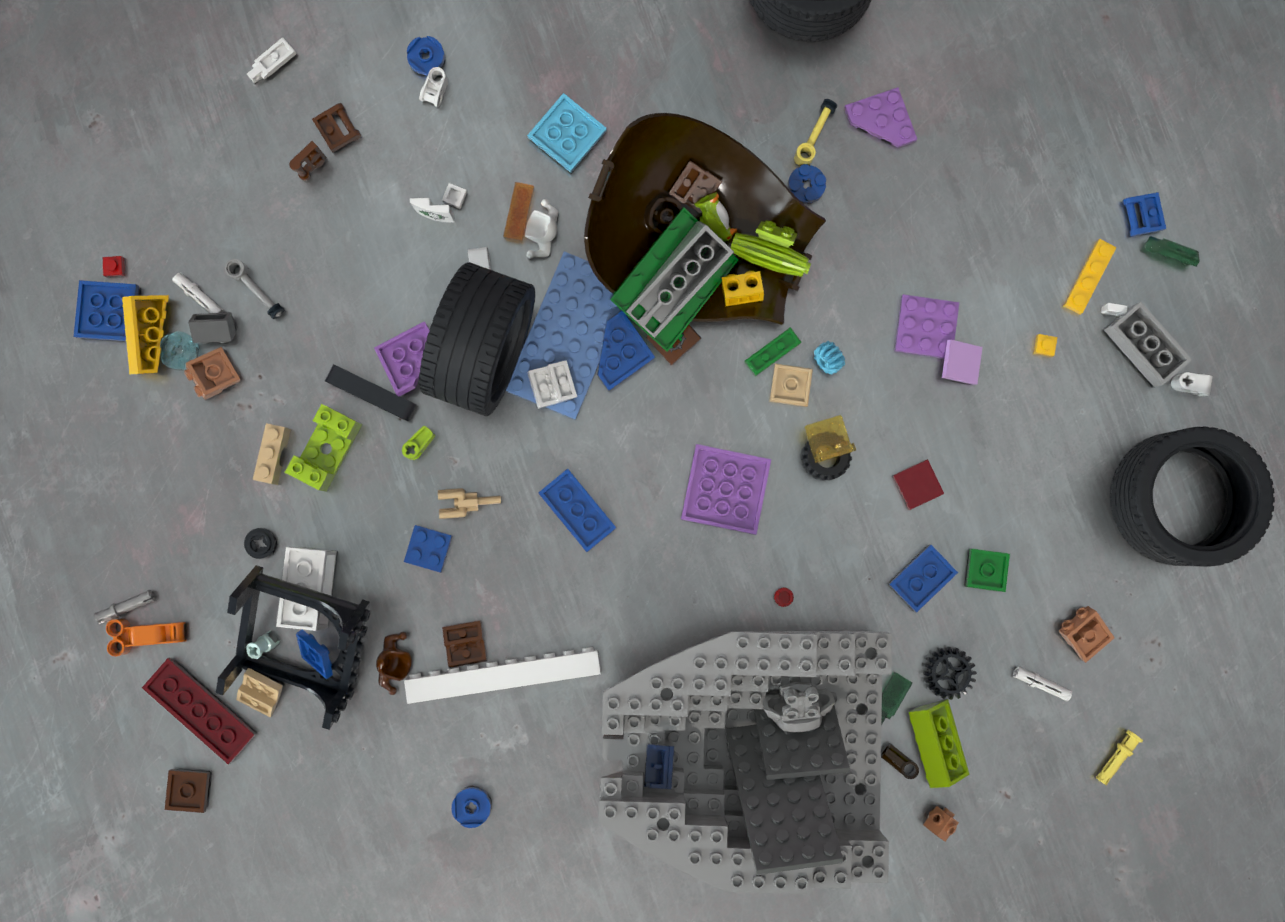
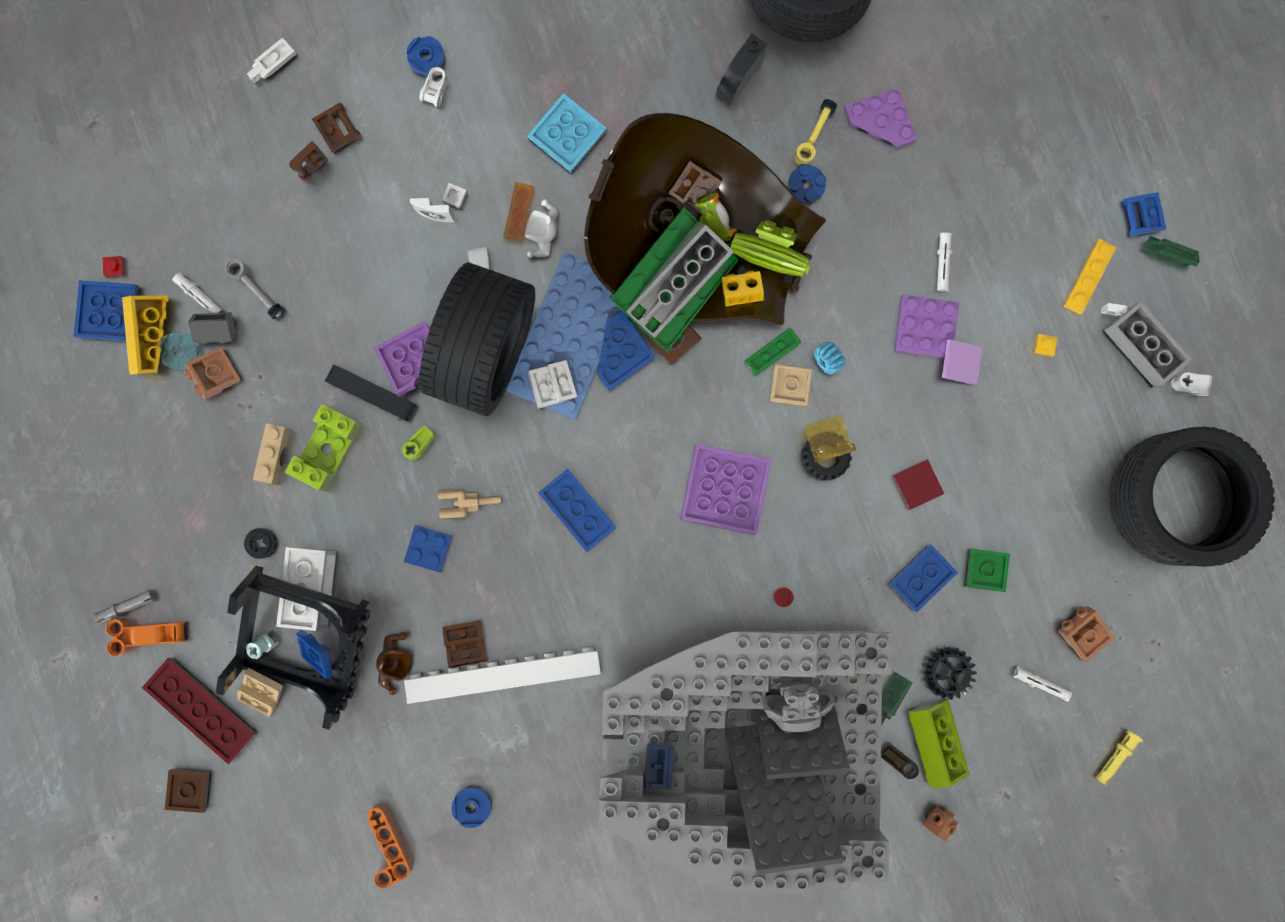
(385, 843): none -> orange beam
(741, 69): none -> black brick
(945, 239): none -> white pin

